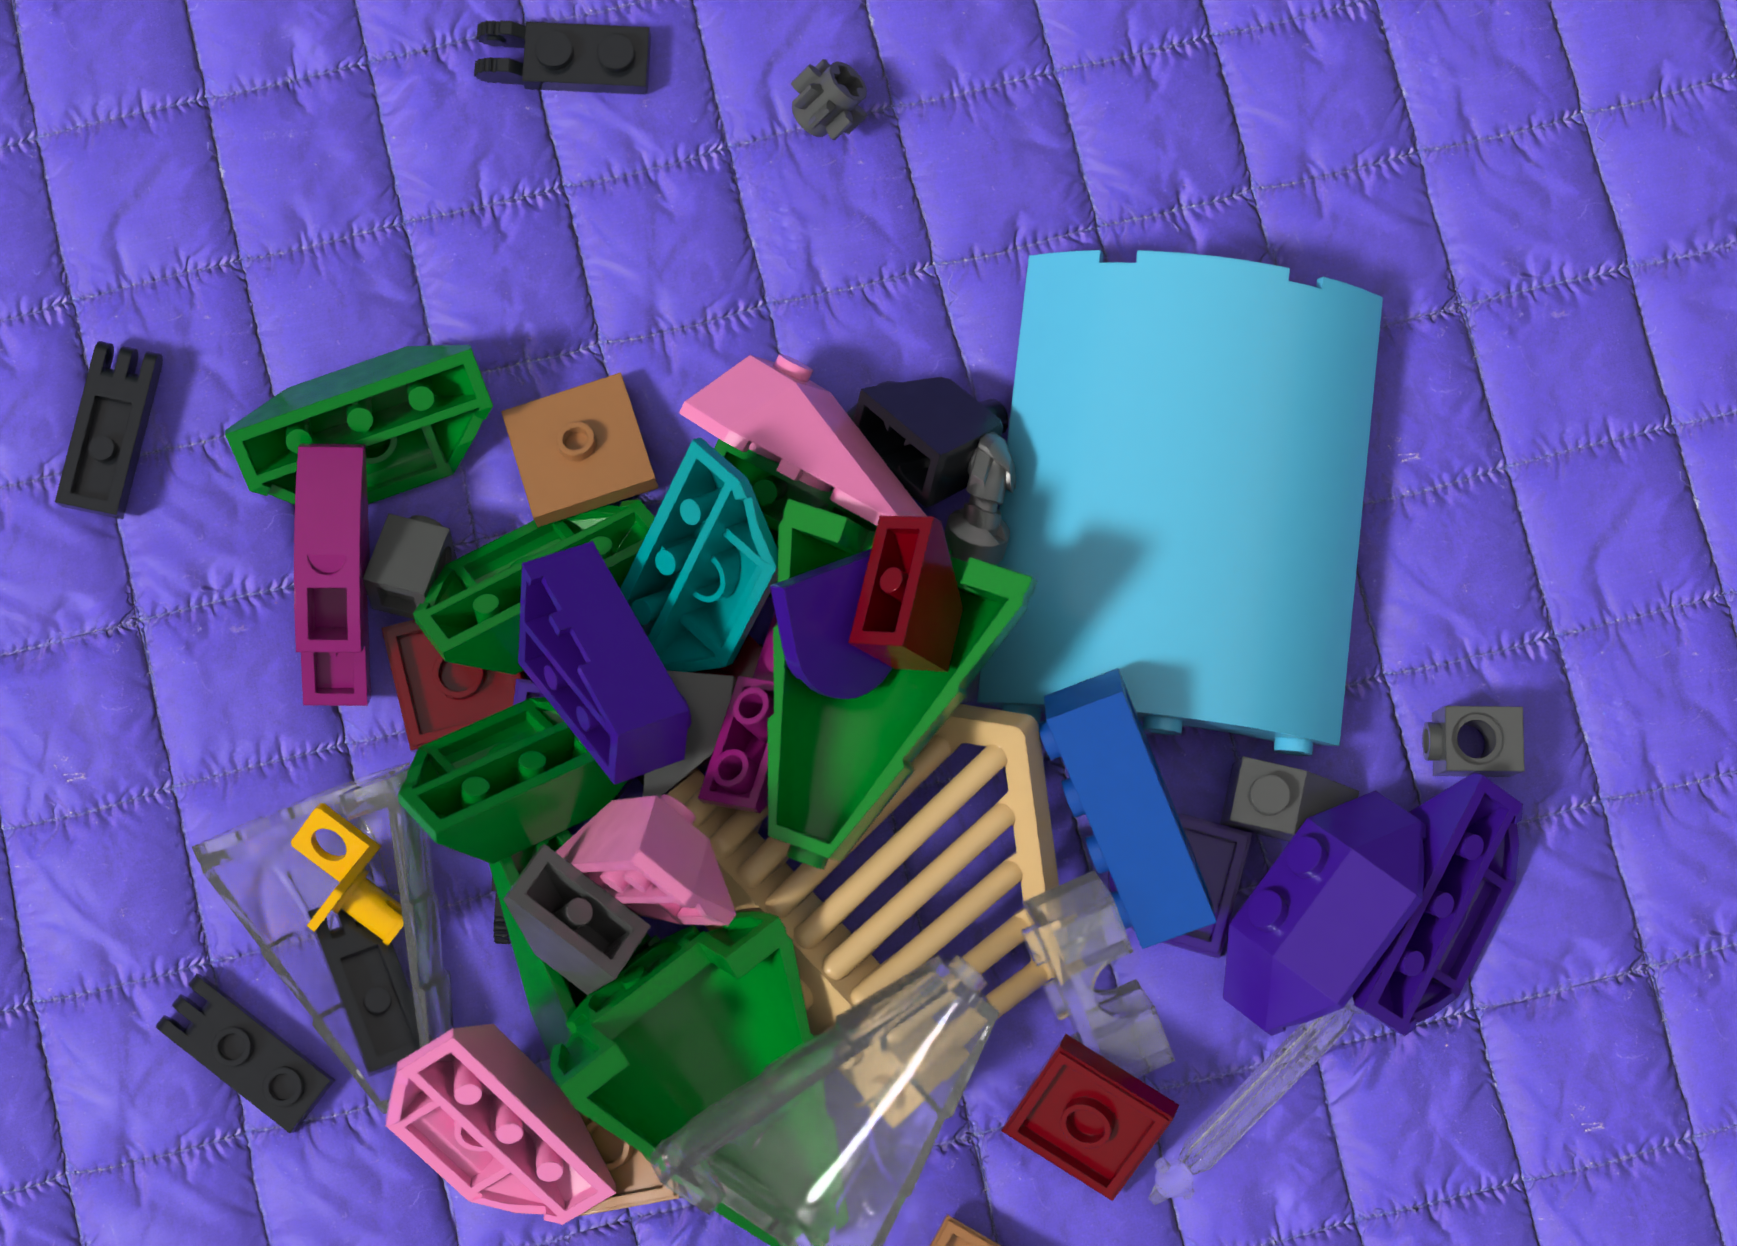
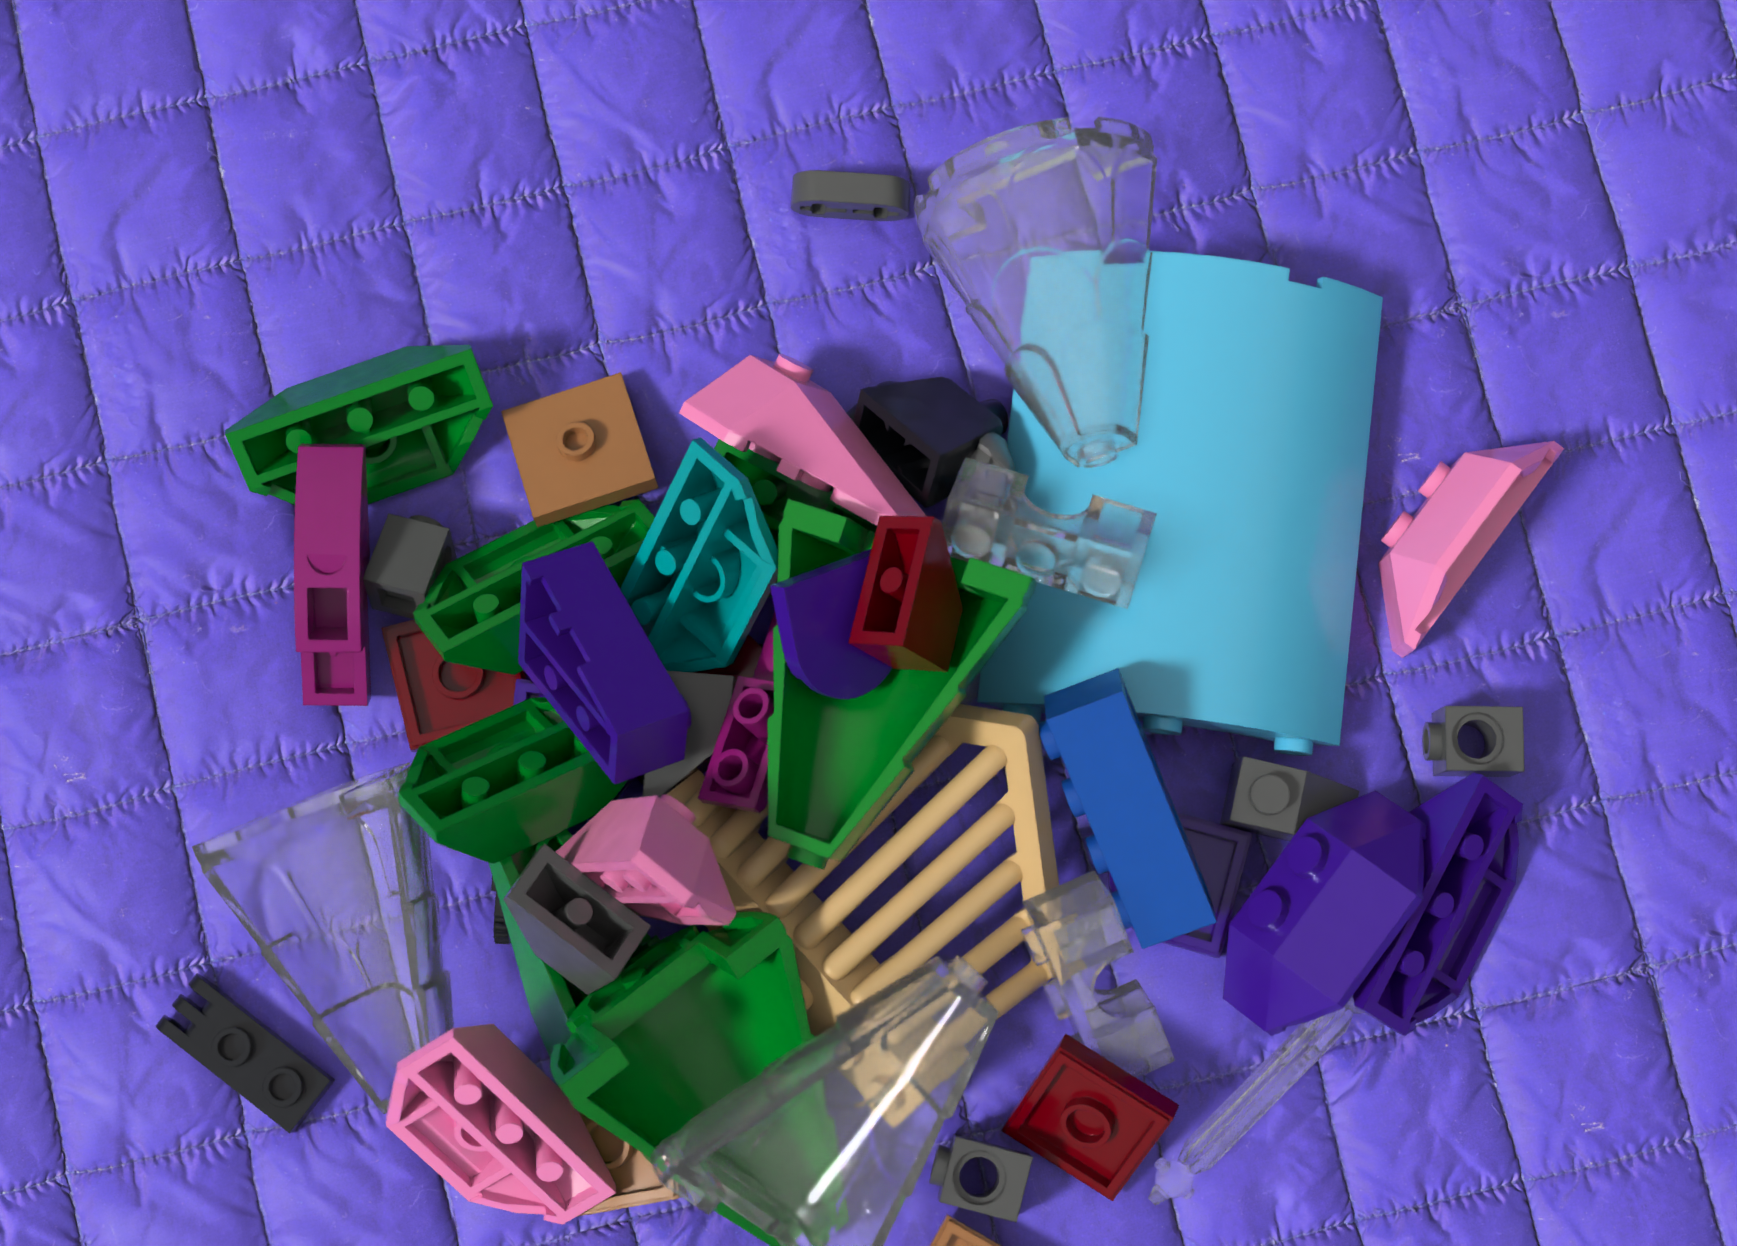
(109, 431): black hinge -> none
(355, 892): yellow bracket -> none
(370, 992): black hinge -> none
(568, 56): black hinge -> none
(829, 99): dark grey gear -> none
(850, 195): none -> dark grey beam
(1008, 1190): none -> dark grey brick
(1054, 269): none -> clear cone
(1080, 553): none -> clear arch
(1452, 533): none -> bright pink wedge

